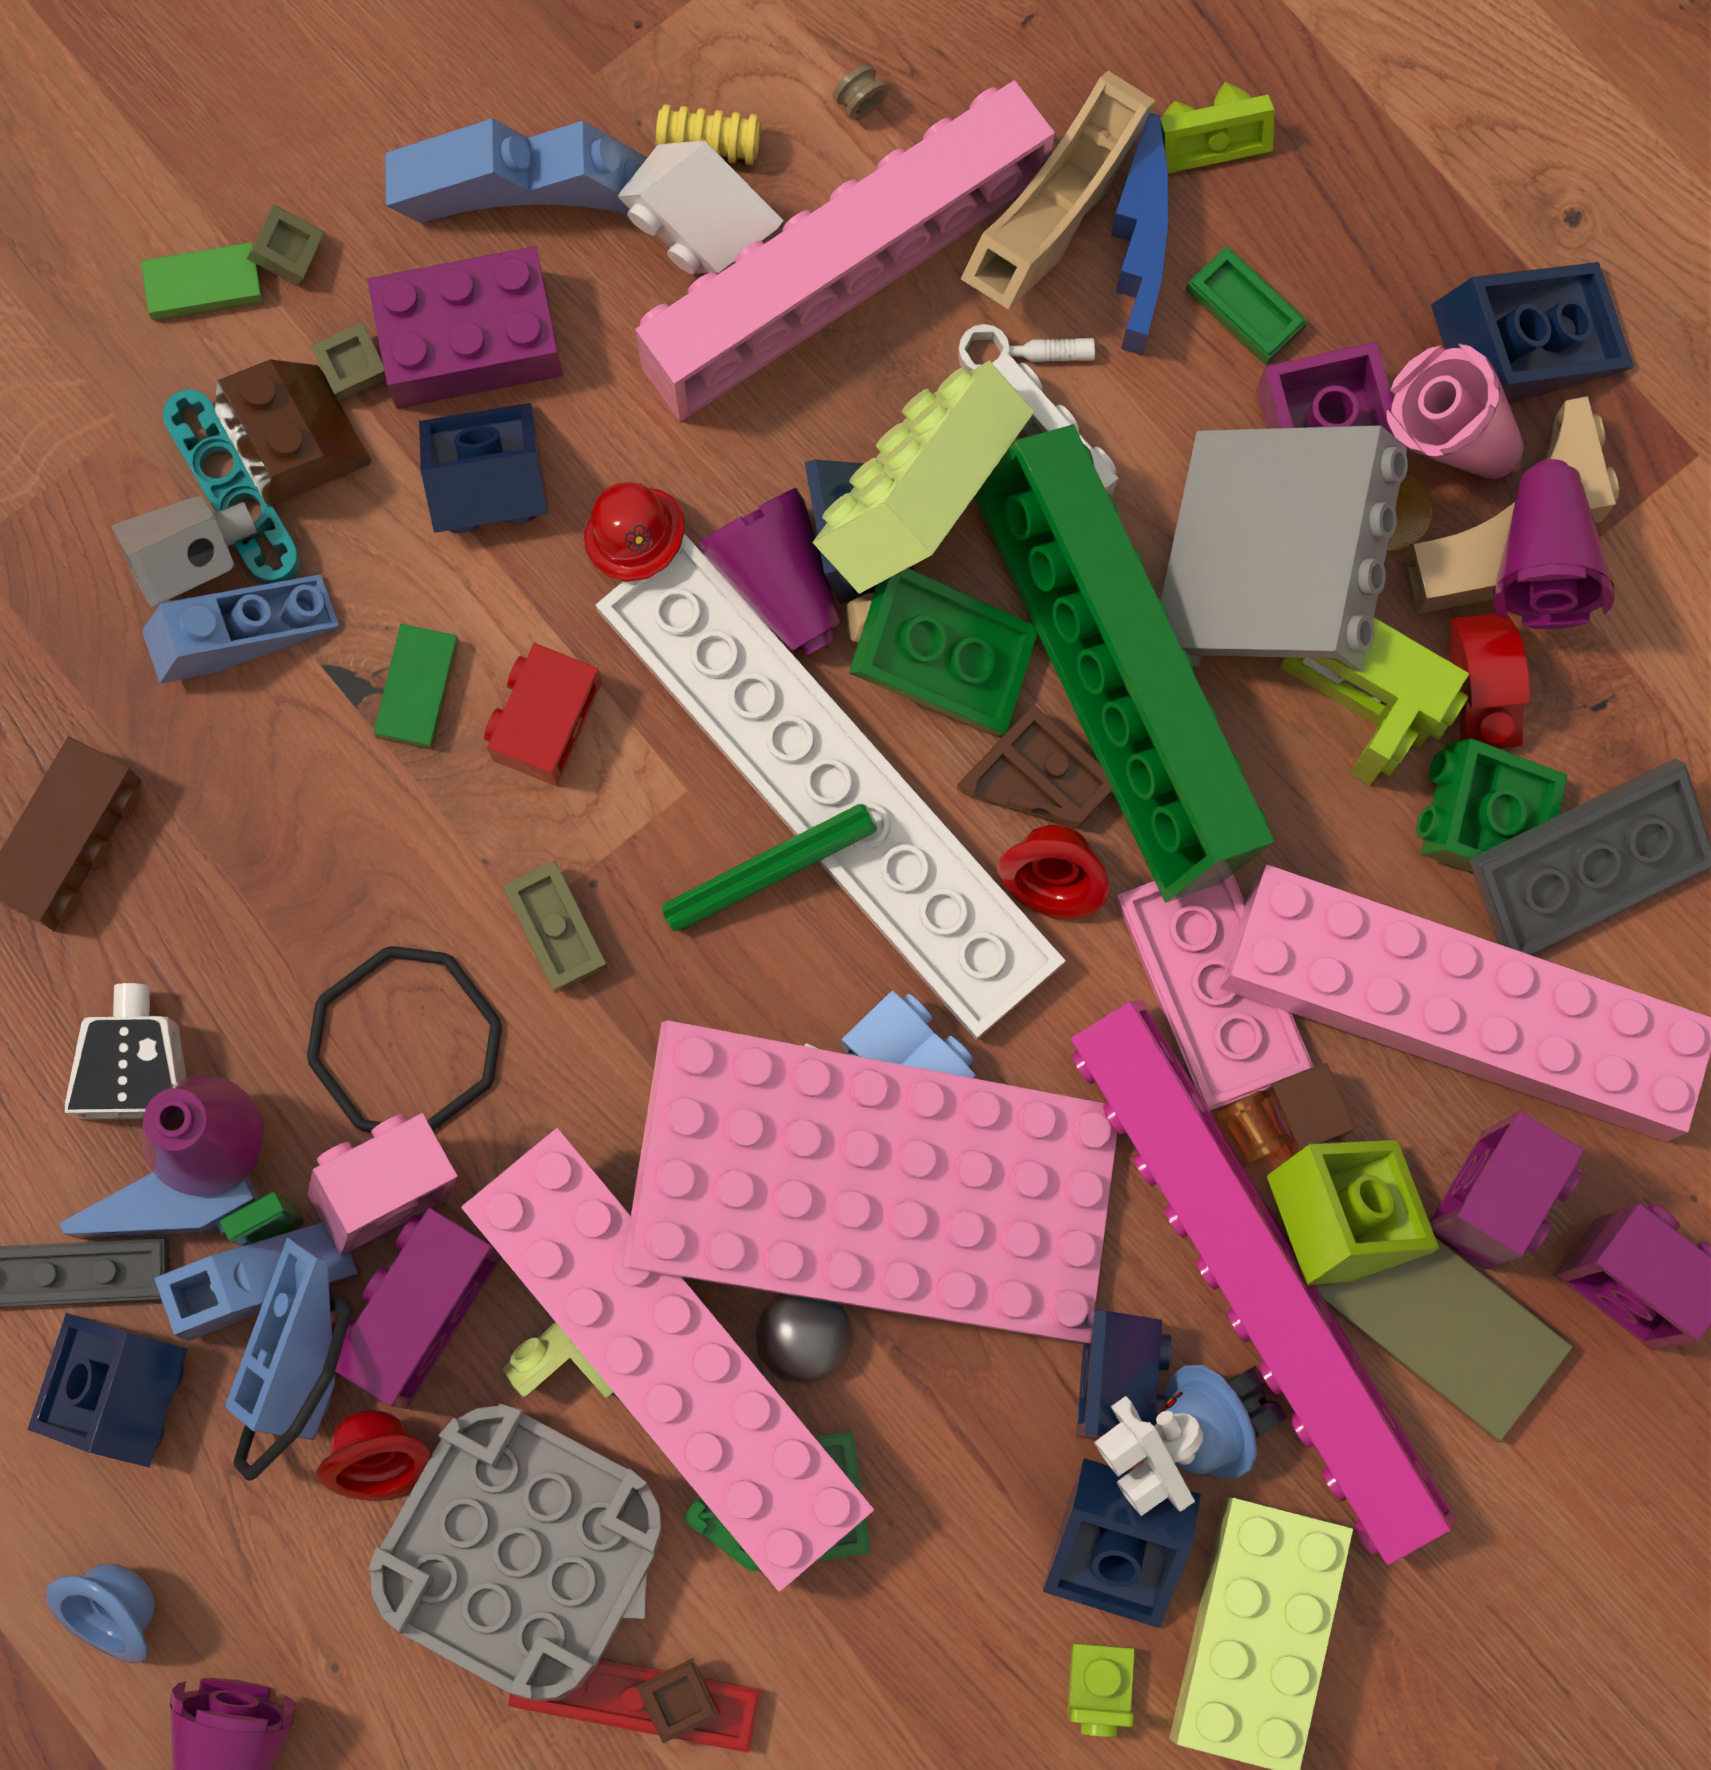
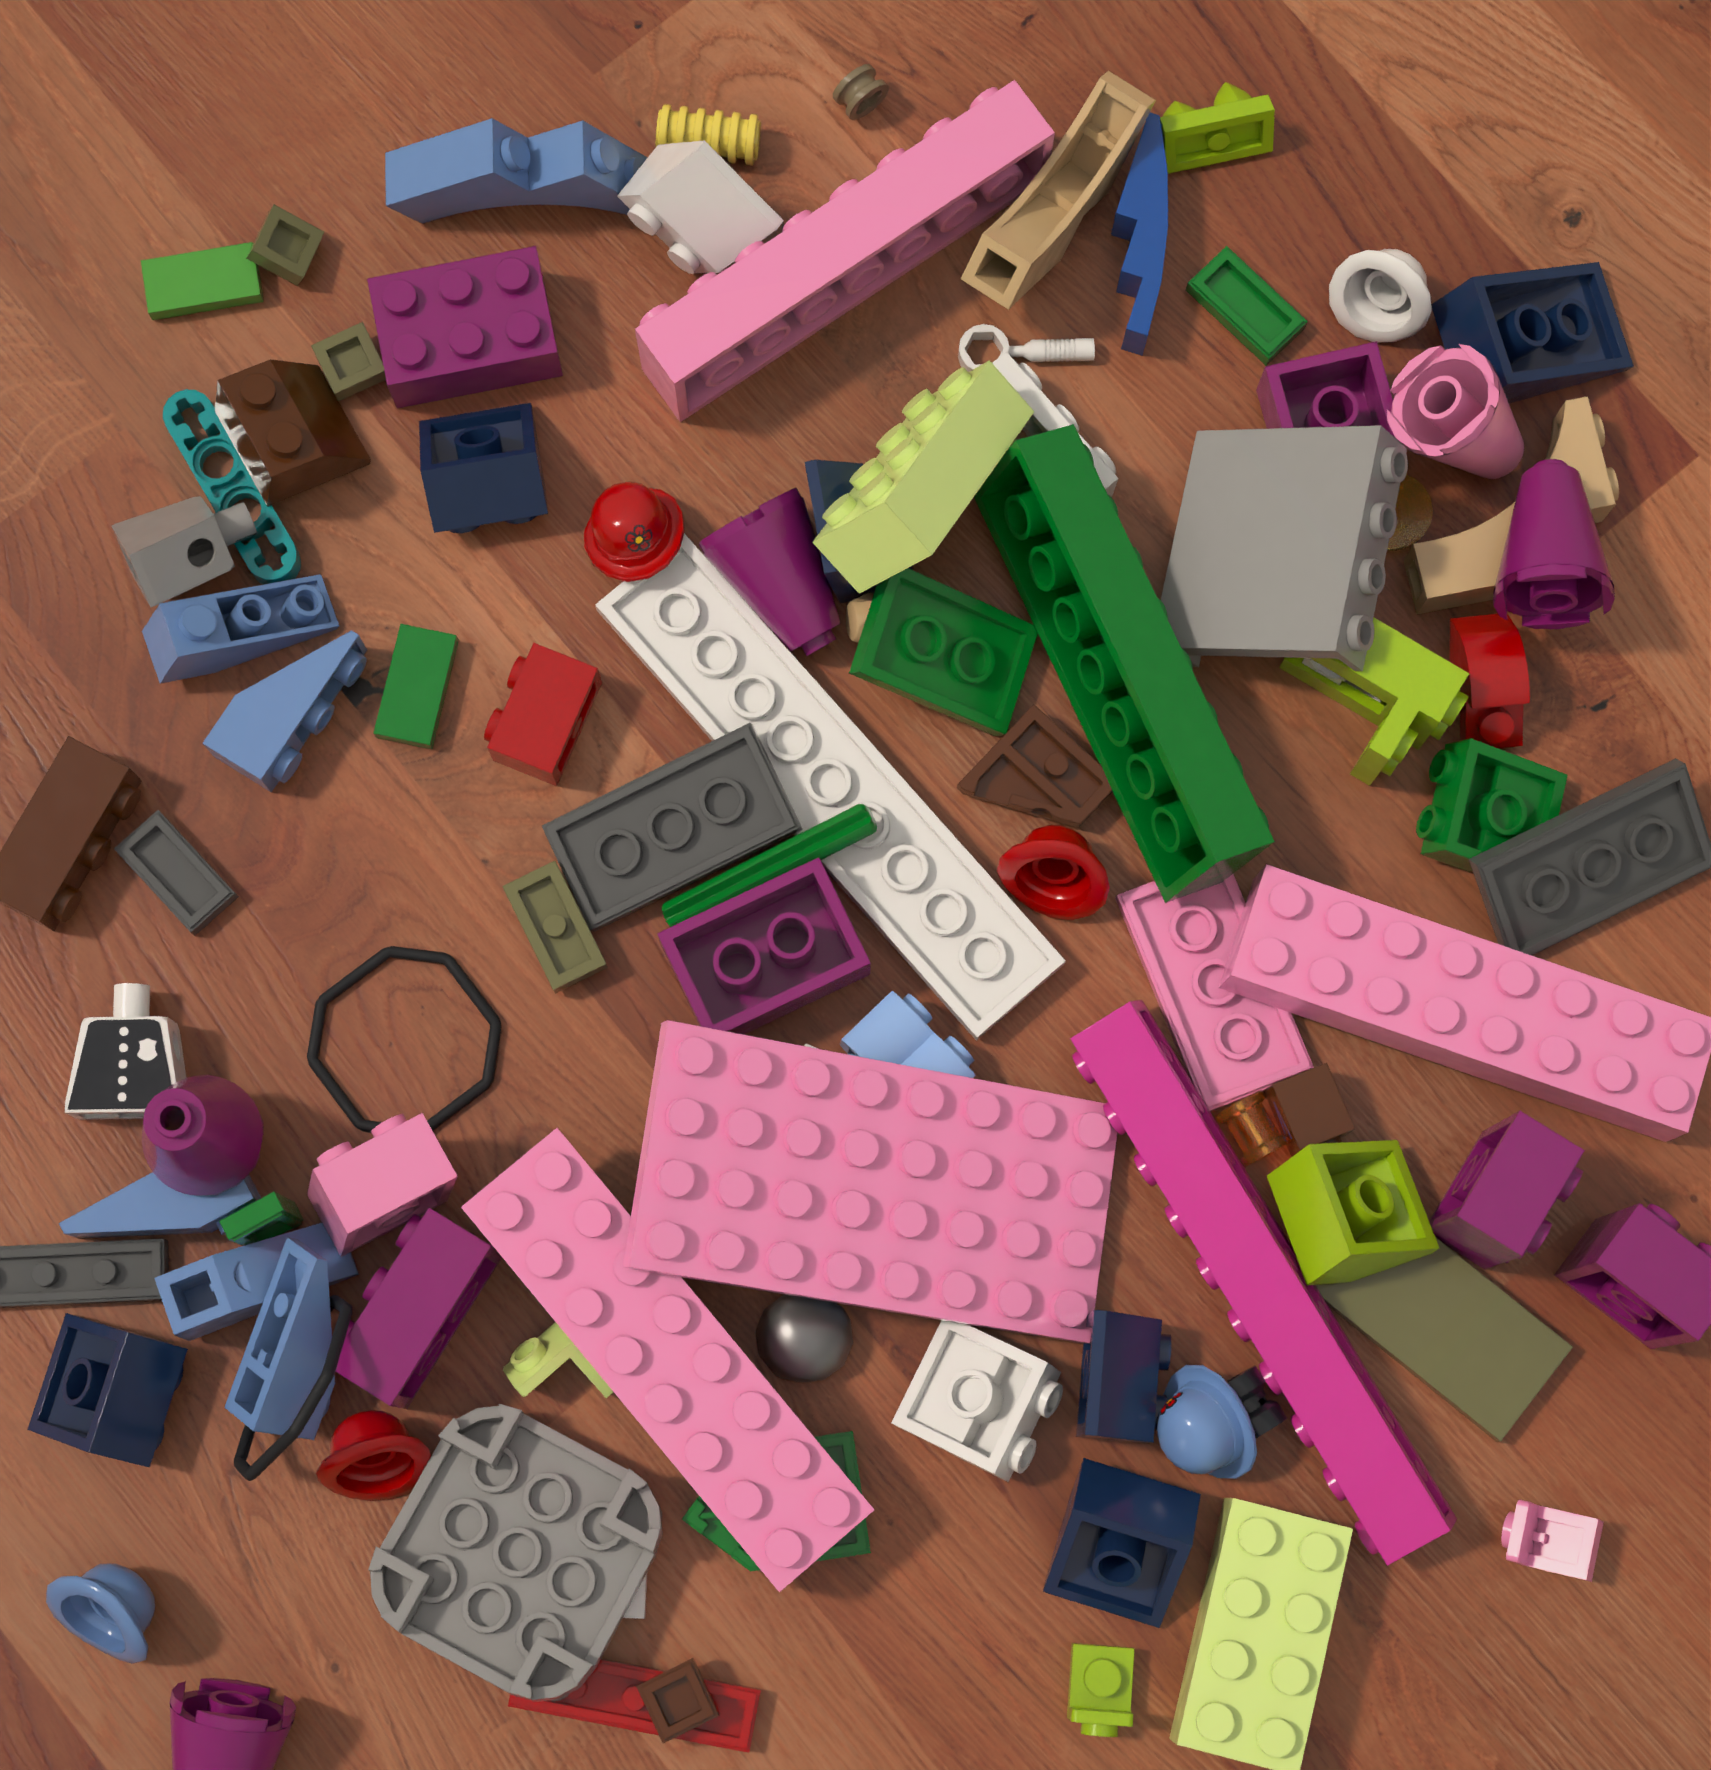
(176, 872): none -> dark grey tile
(275, 717): none -> medium blue slope
(671, 827): none -> dark grey tile
(766, 951): none -> magenta brick
(979, 1399): none -> white plate
(1158, 1448): white hips -> none
(1380, 295): none -> white hat
(1552, 1540): none -> bright pink bracket

